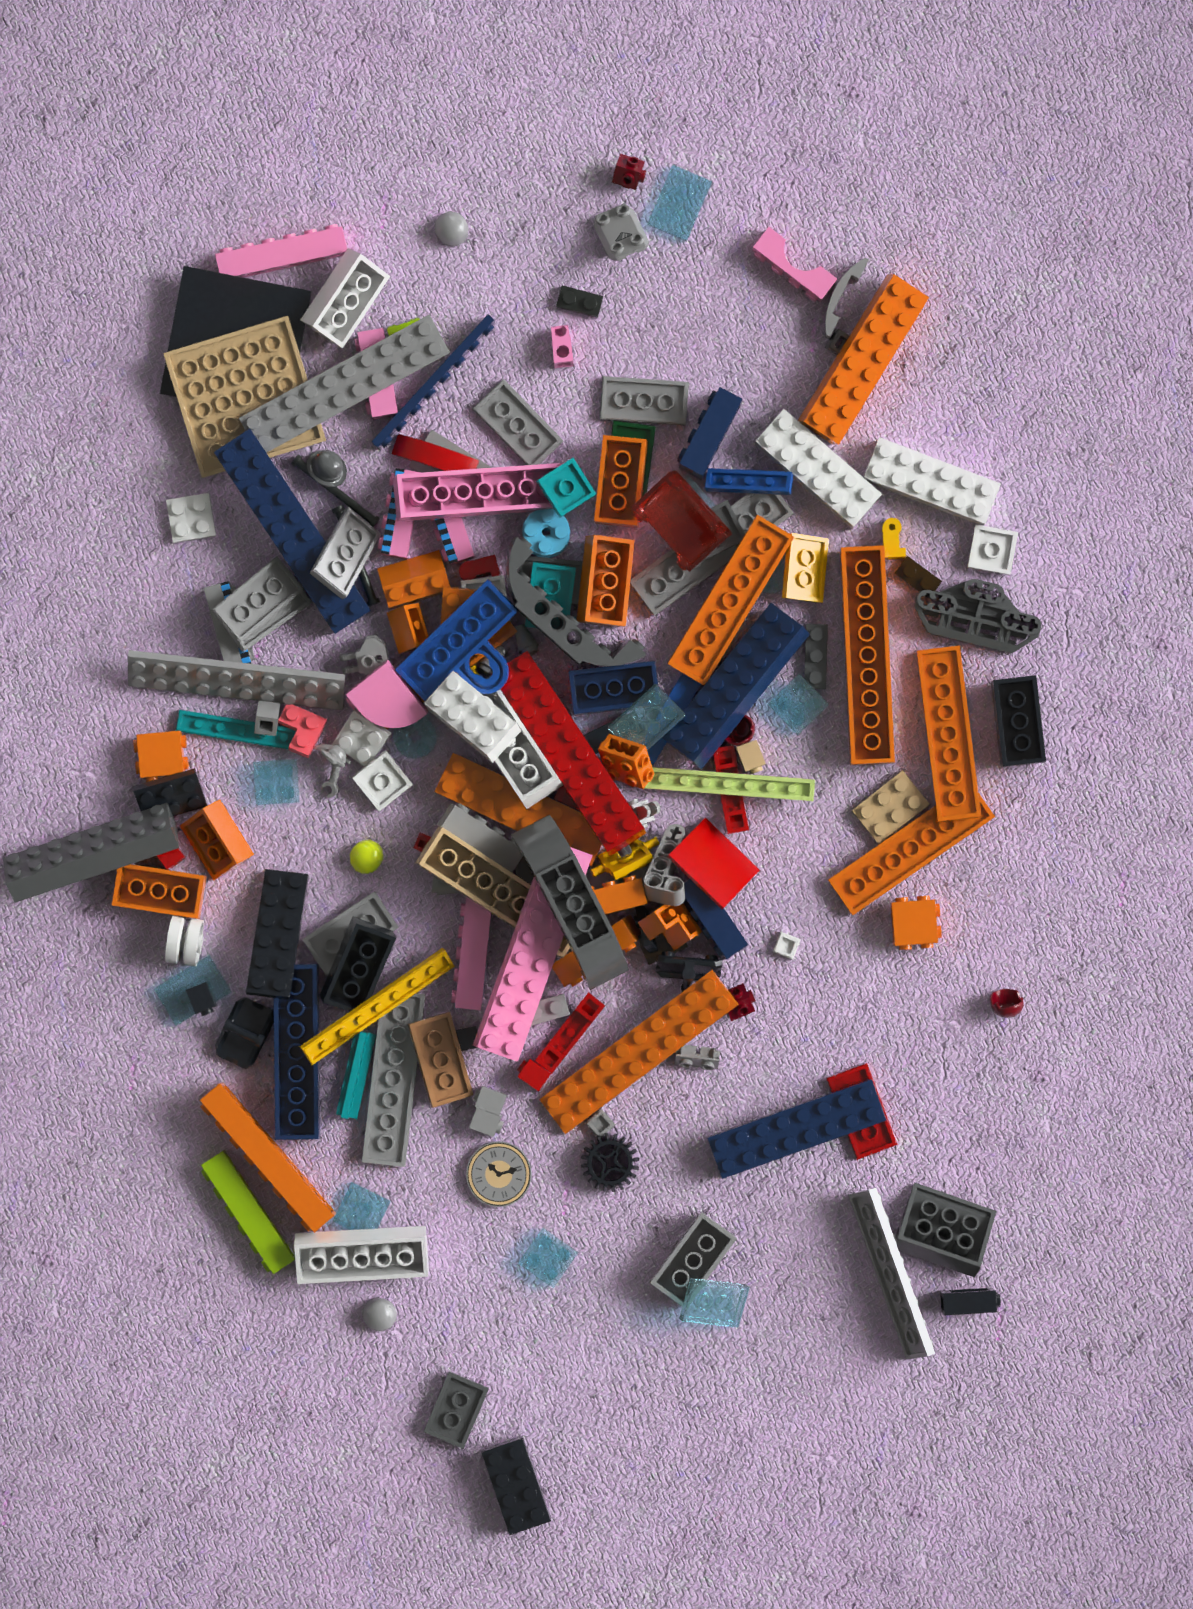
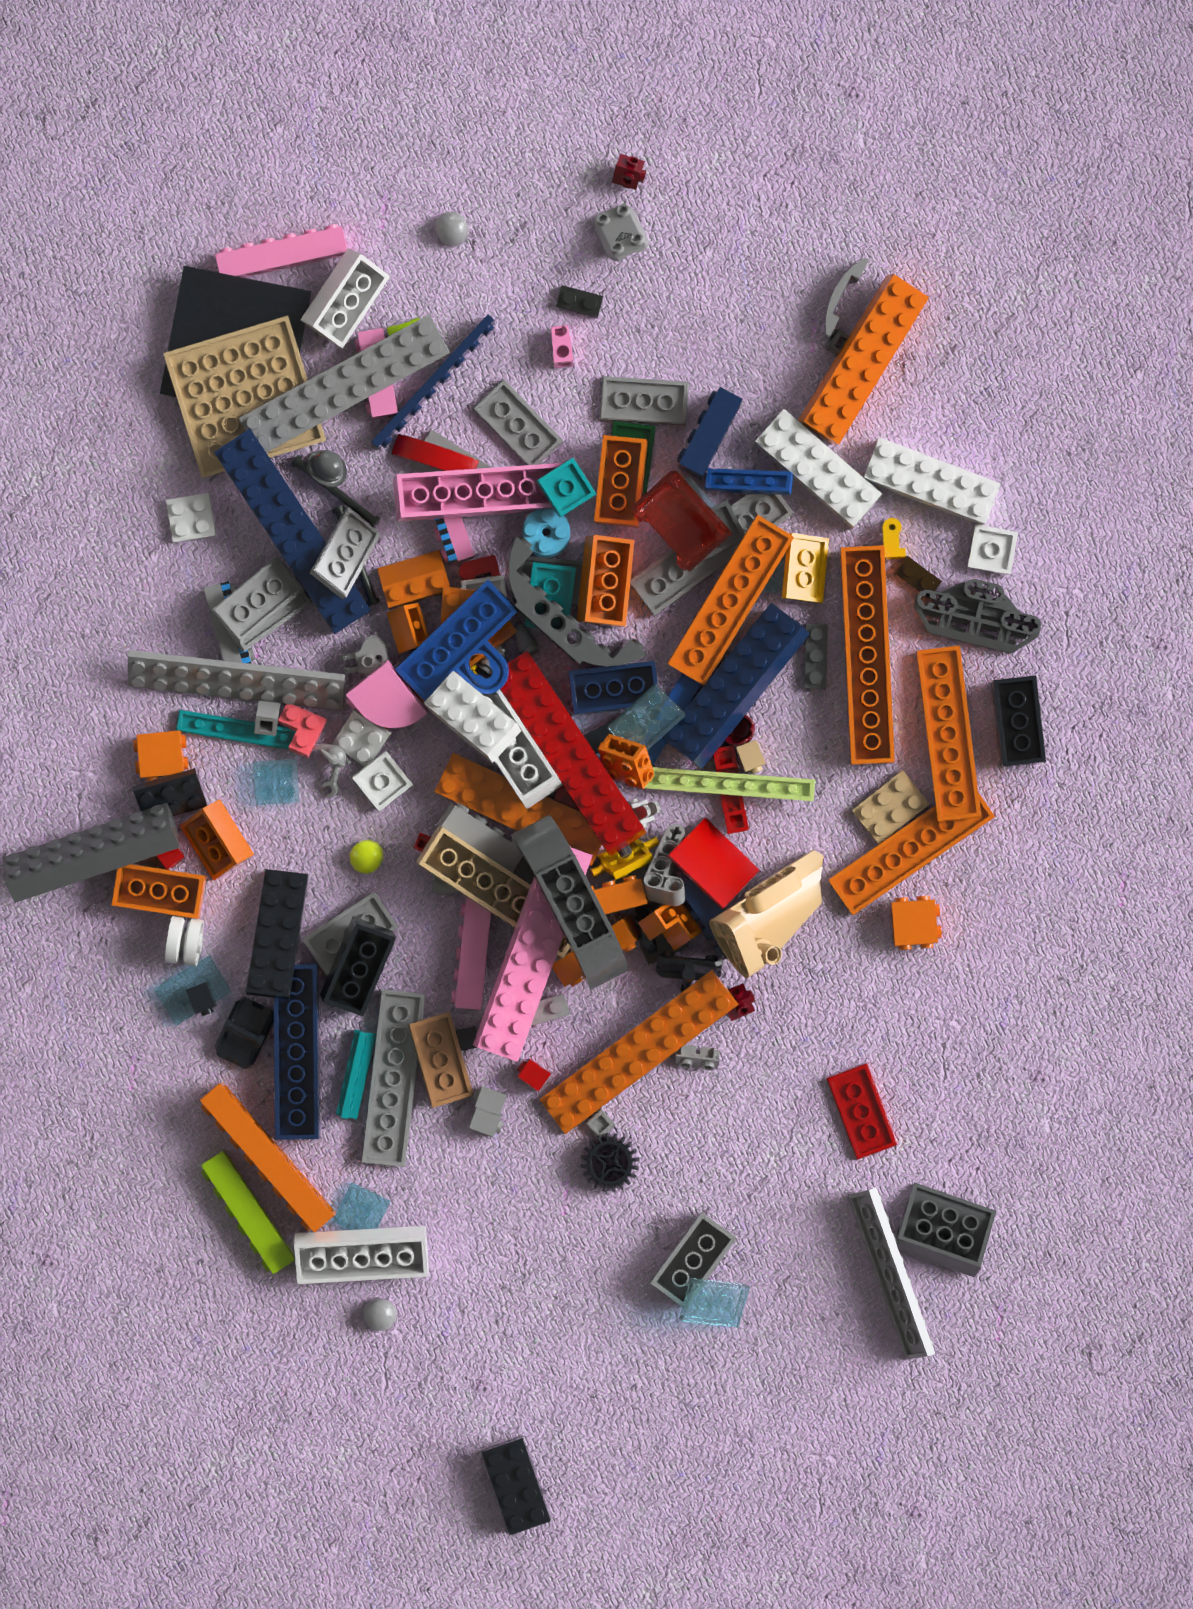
(377, 1006): yellow tile -> none
(397, 533): bright pink brick -> none
(421, 747): clear light blue plate -> none
(456, 1409): dark grey plate -> none
(498, 1174): tile -> none
(548, 1257): clear light blue plate -> none
(570, 1032): red slope -> none
(679, 203): clear light blue tile -> none
(769, 915): none -> tan panel
(786, 945): white tile -> none
(796, 1128): dark blue brick -> none
(798, 704): clear light blue plate -> none
(815, 282): bright pink arch -> none
(969, 1301): black window -> none
(1006, 1003): dark red hair -> none

